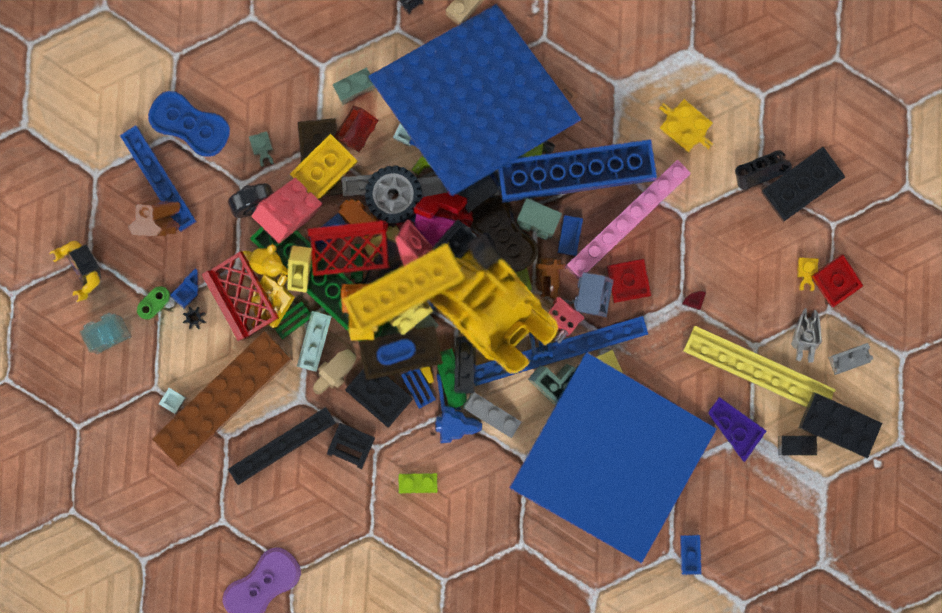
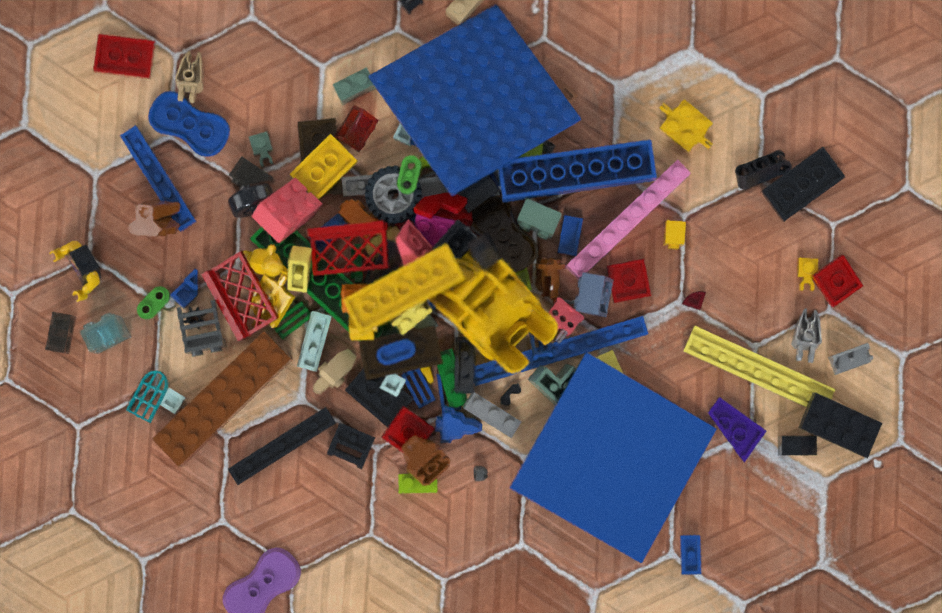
(60, 333): none -> clear smoke brick
(124, 56): none -> red plate
(149, 403): none -> teal window
(189, 77): none -> tan hinge
(202, 342): none -> dark grey plate
(247, 173): none -> clear smoke slope
(393, 384): none -> light aqua plate
(404, 427): none -> red tile
(409, 175): none -> bright green plate
(424, 460): none -> dark orange piece
(480, 473): none -> dark grey hinge
(505, 399): none -> black piece
(674, 234): none -> yellow brick

